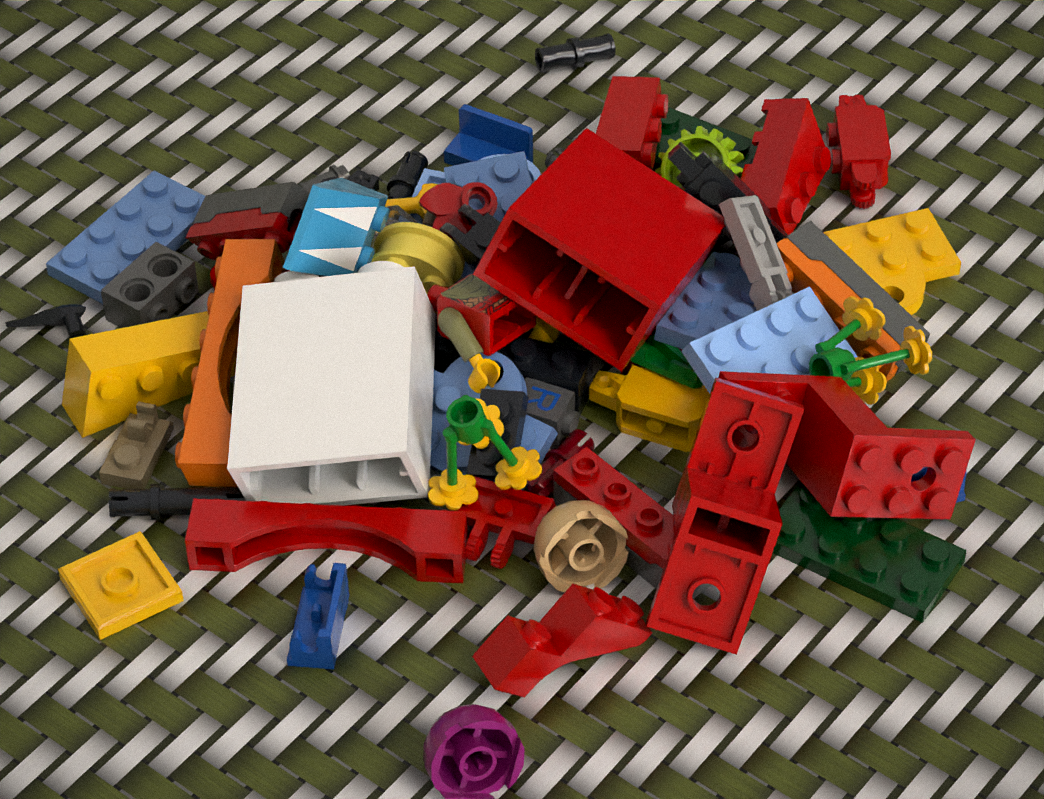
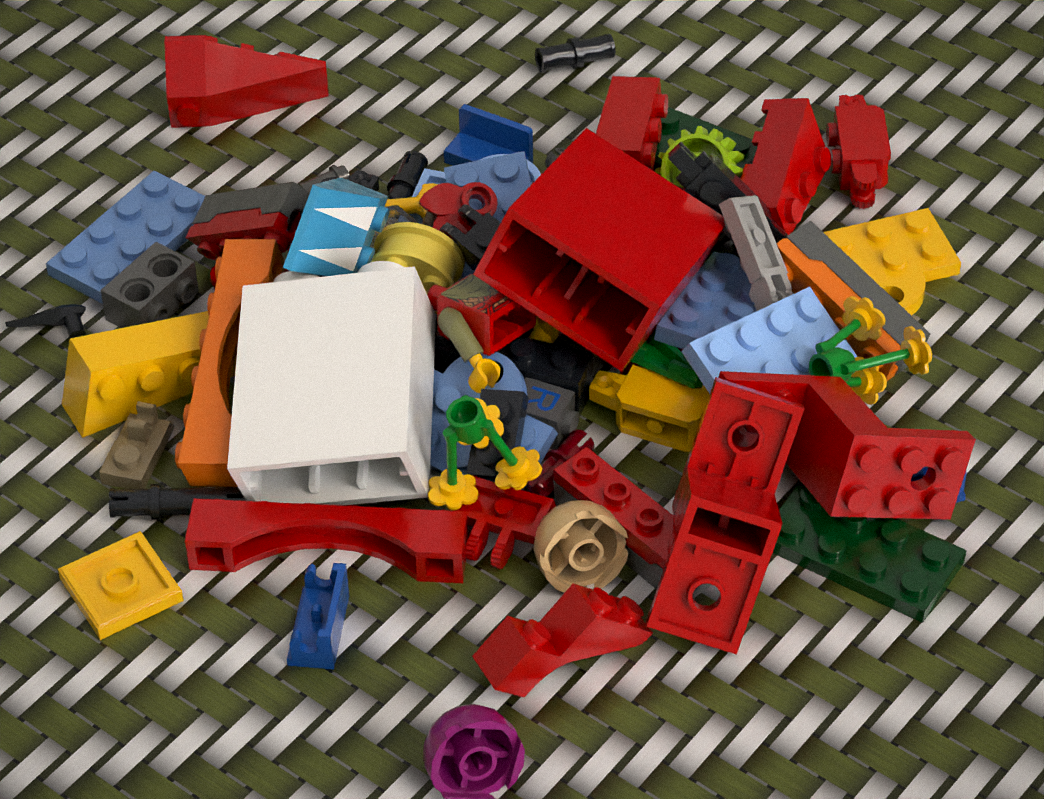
(225, 83): none -> red wedge

